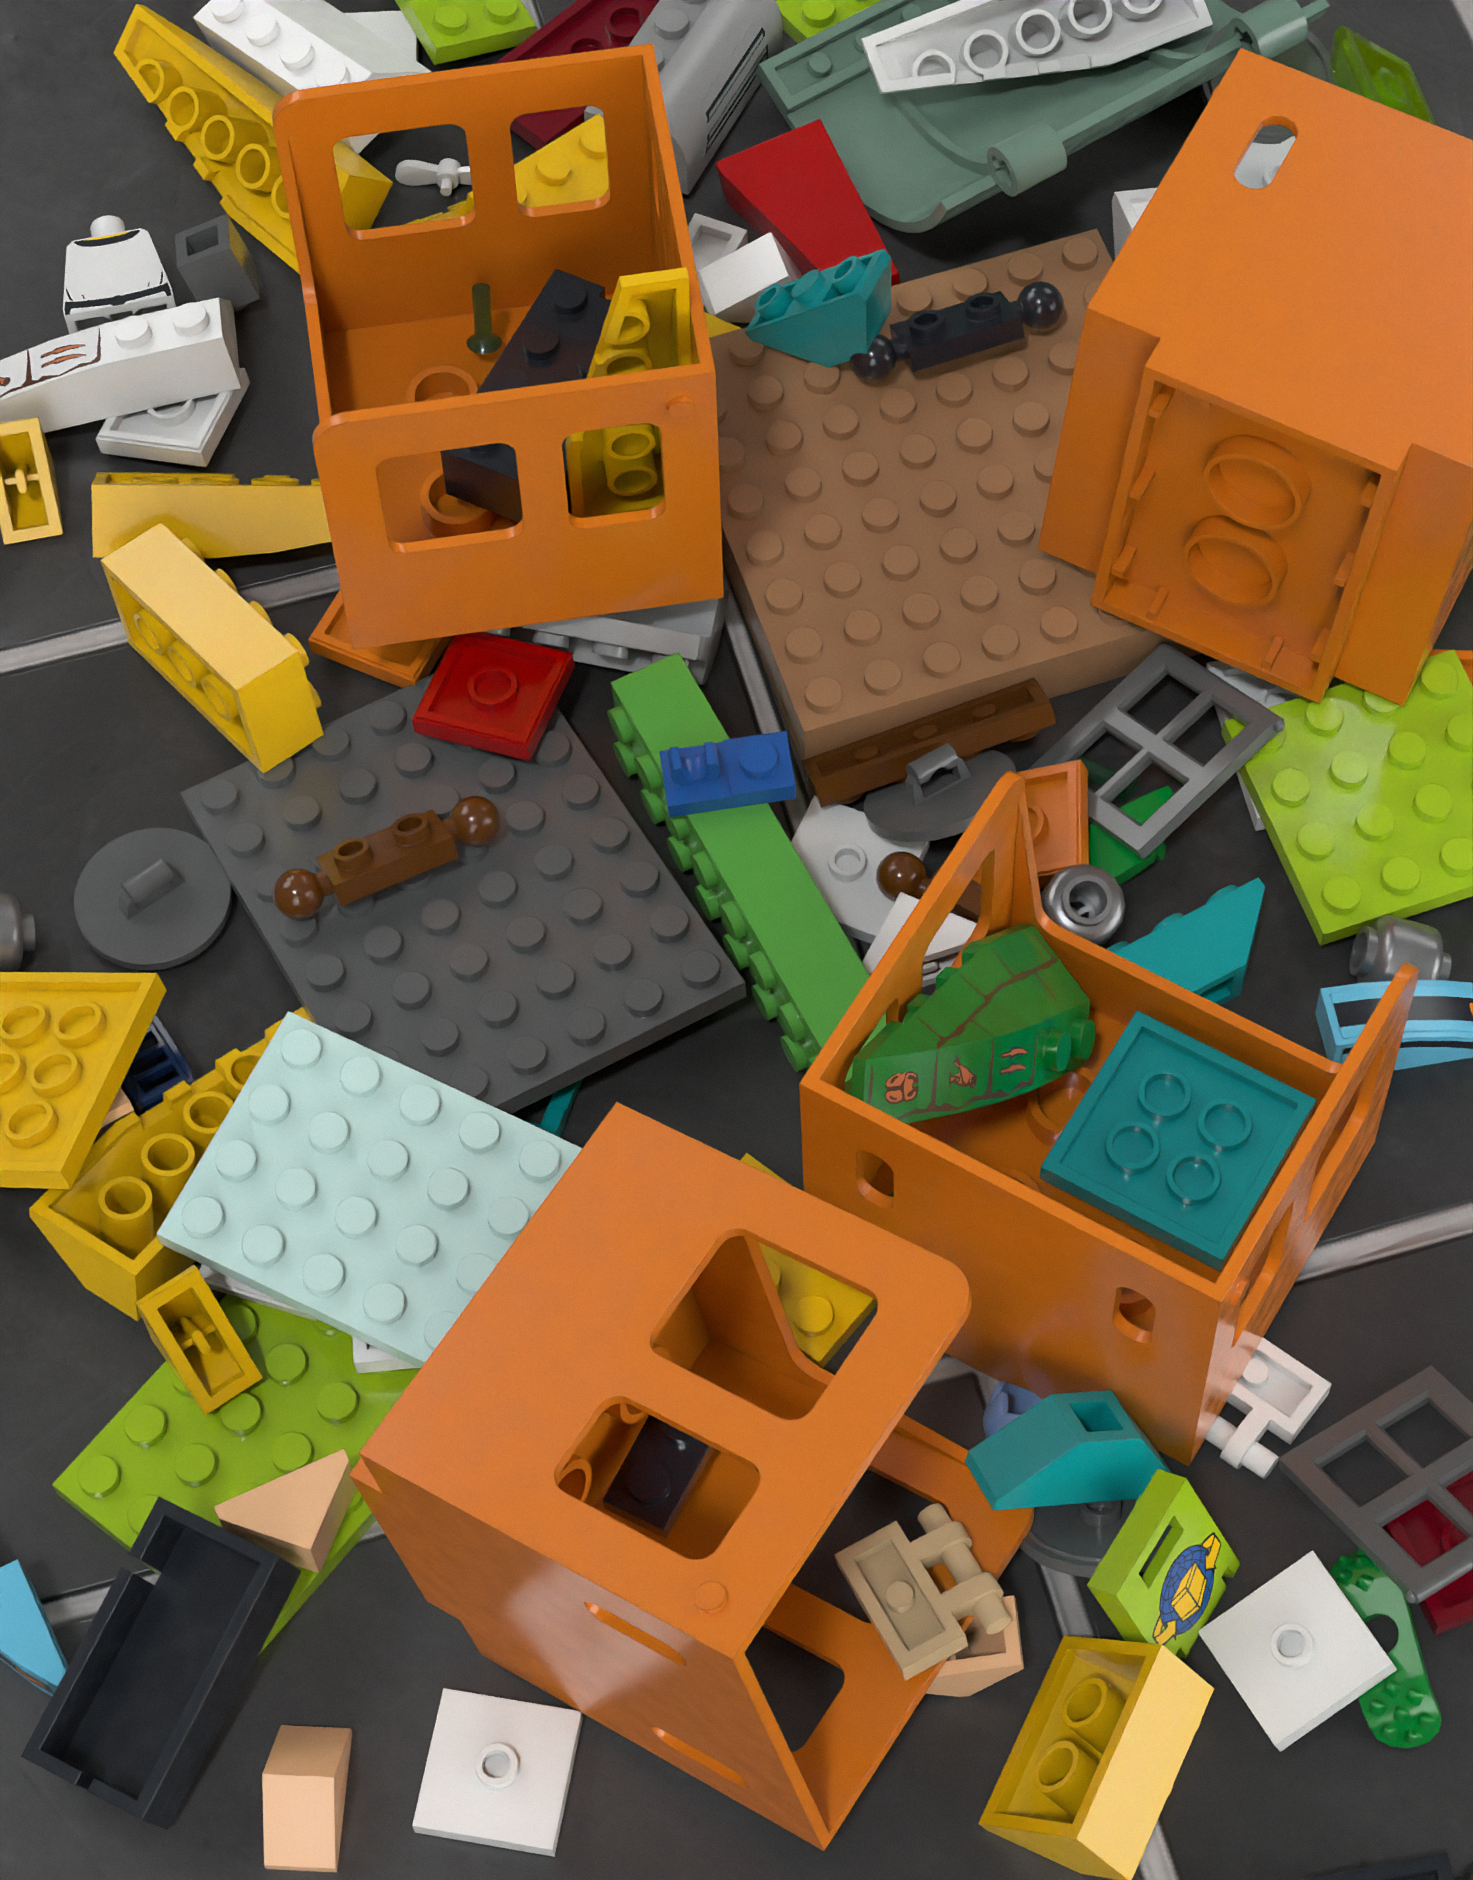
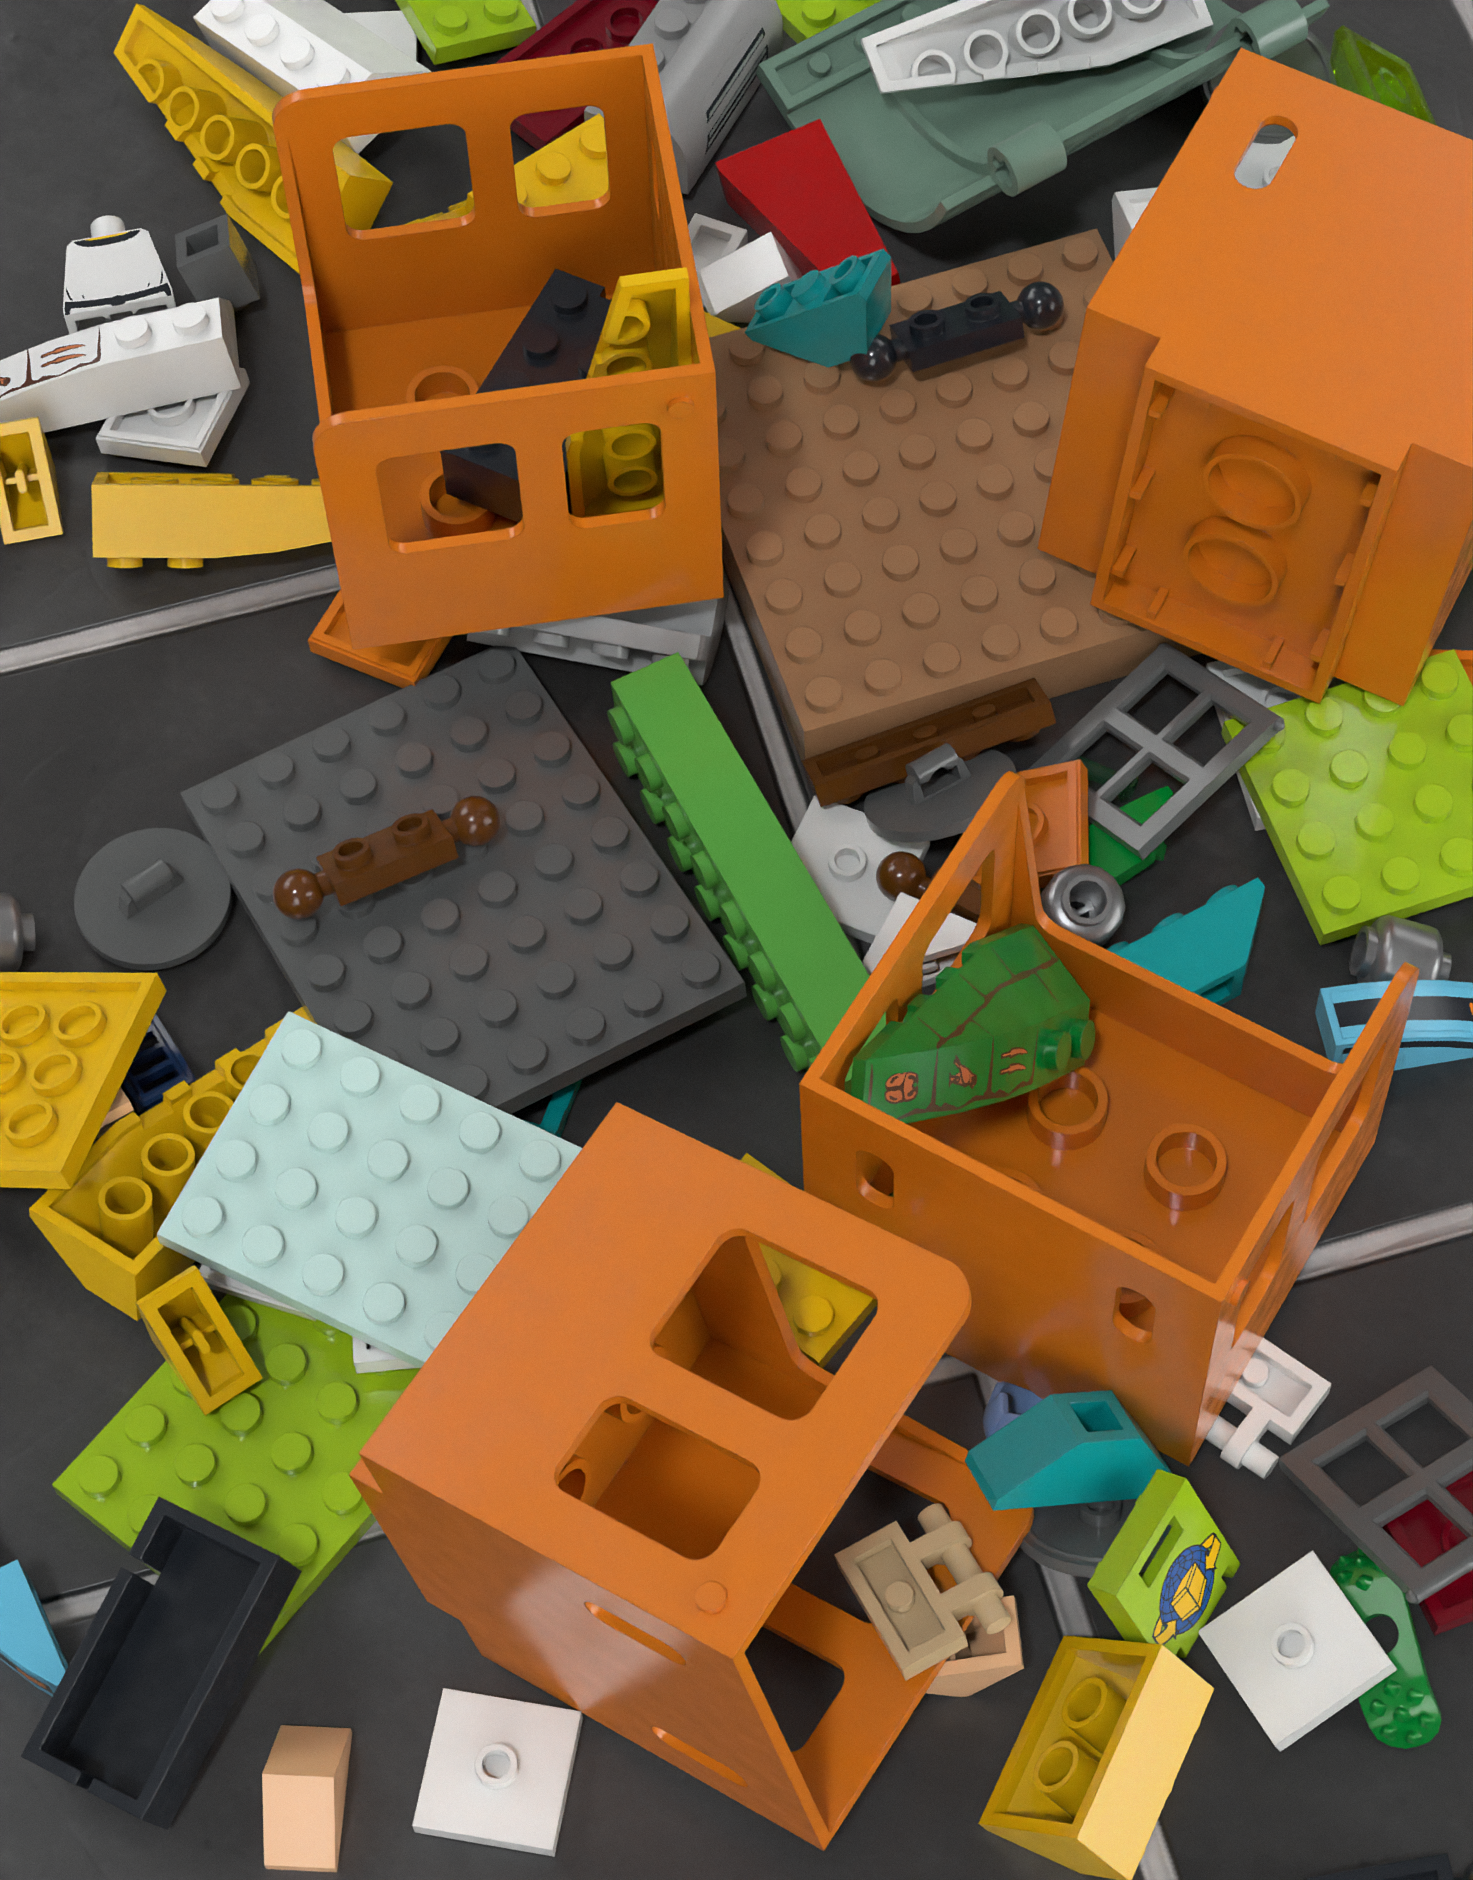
(214, 646): yellow brick -> none
(295, 1512): light nougat slope -> none
(446, 174): white piece -> none
(483, 339): piece -> none
(494, 694): red plate -> none
(657, 1476): black plate -> none
(728, 774): blue plate -> none
(1178, 1140): teal plate -> none

